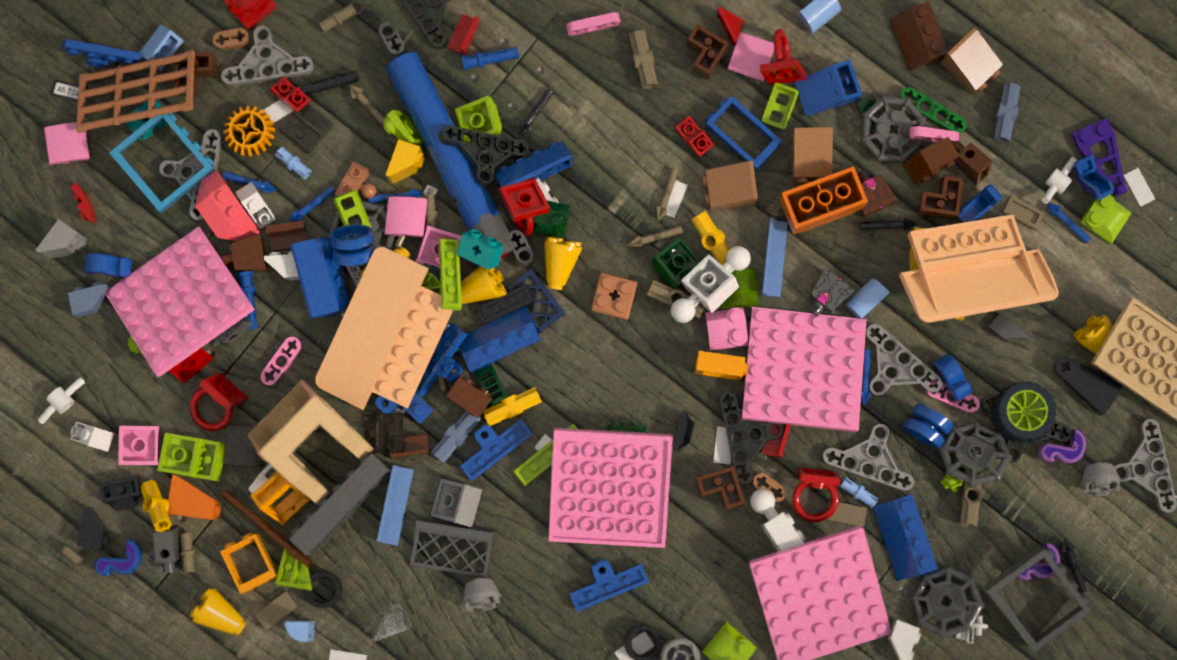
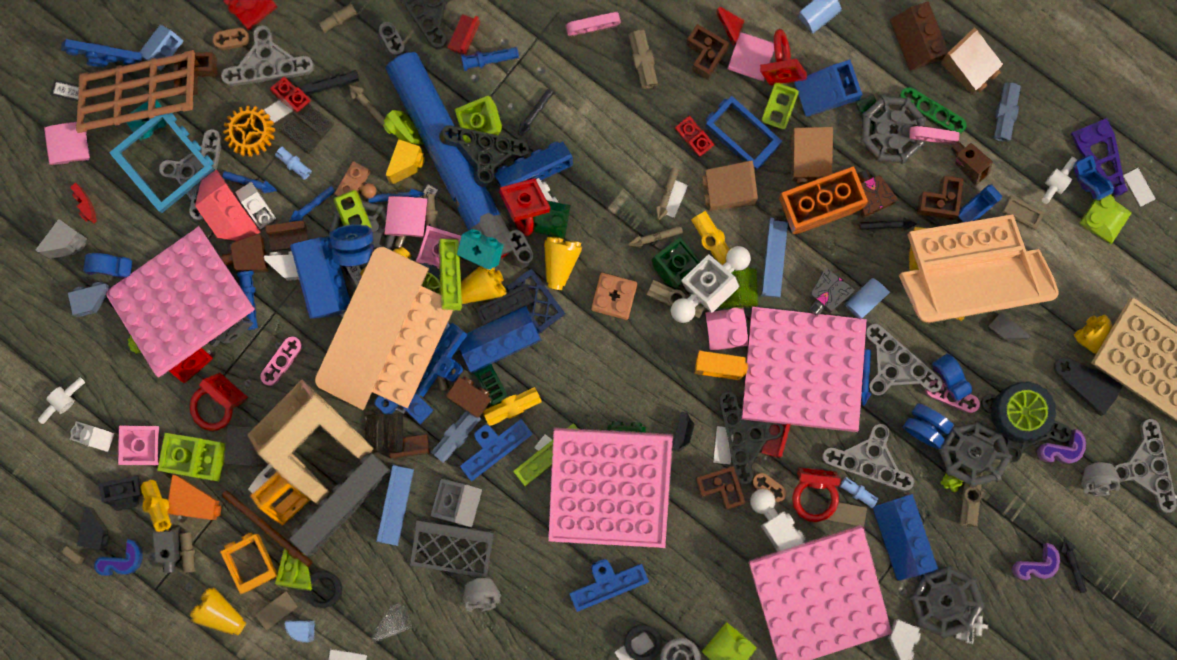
(930, 161): reddish brown brick -> none
(1018, 568): dark grey window -> none
(1055, 210): blue piece -> none

